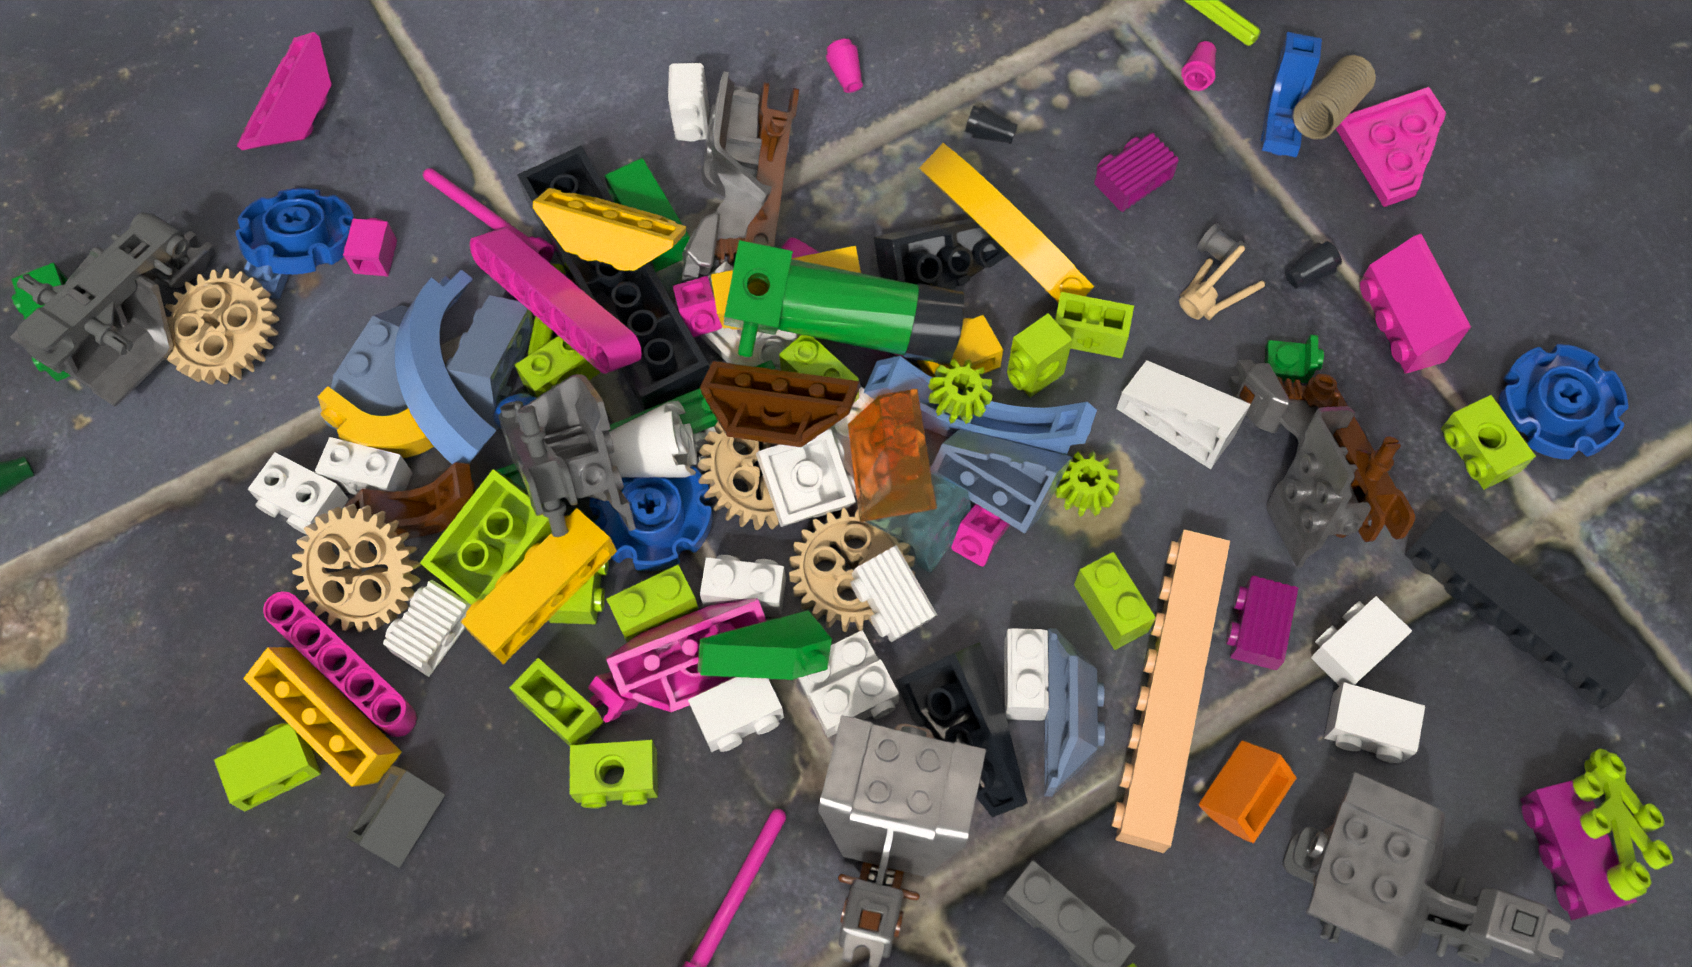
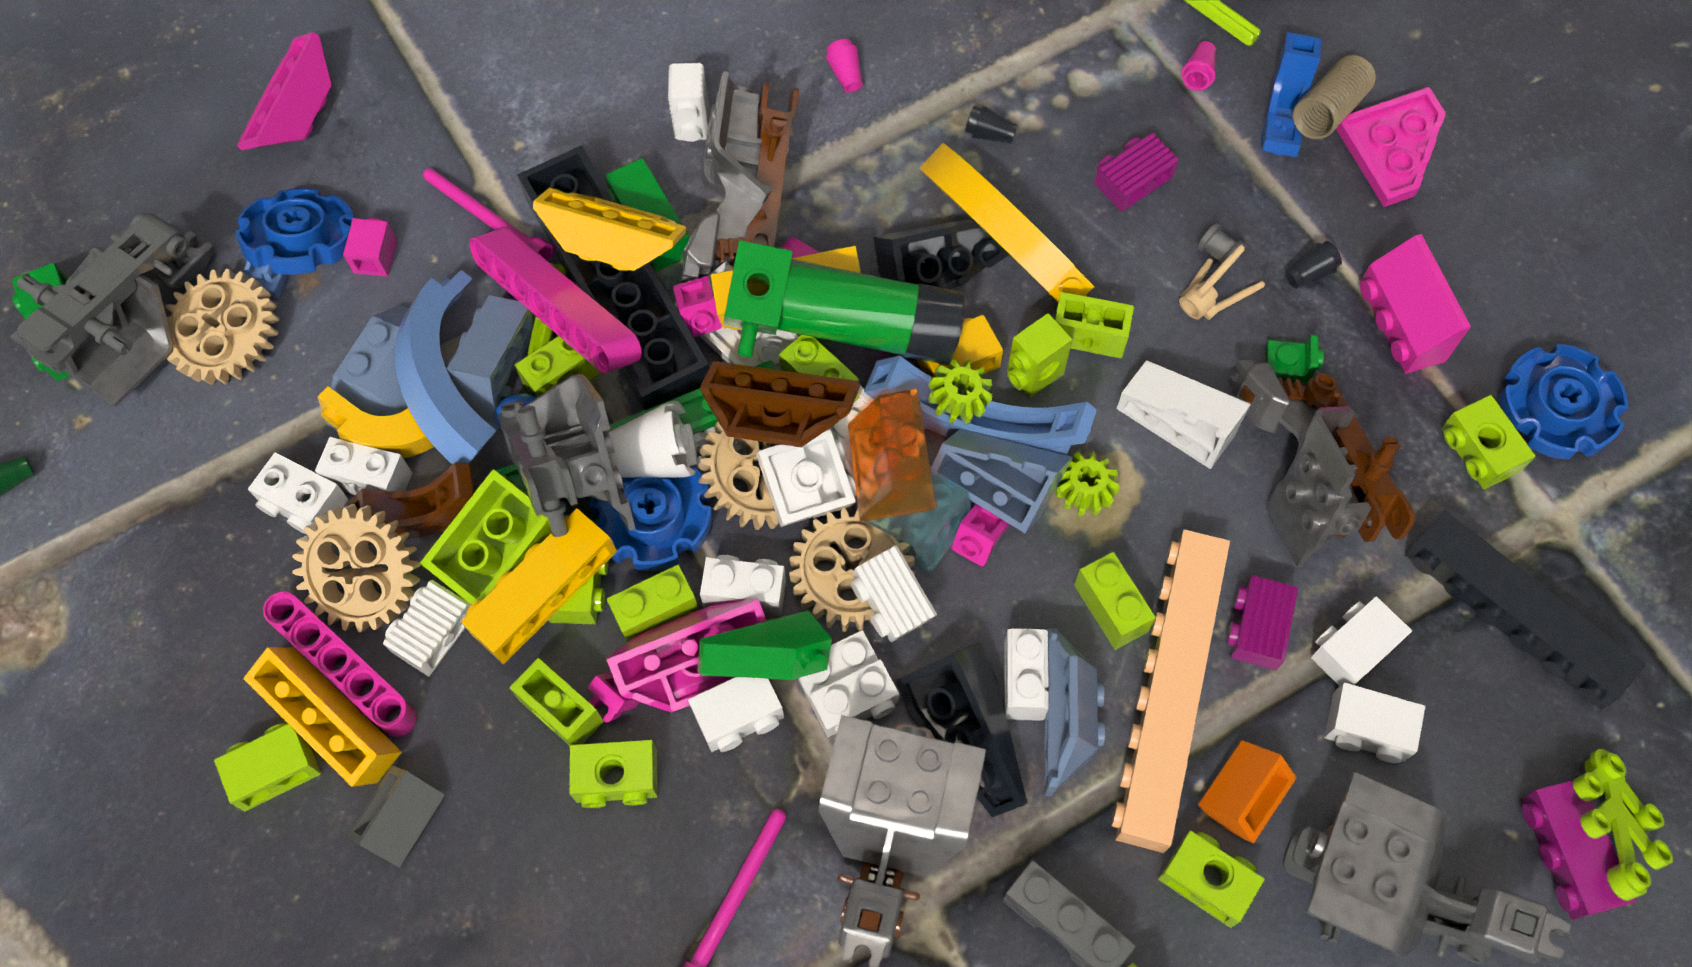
(1186, 877): none -> lime brick

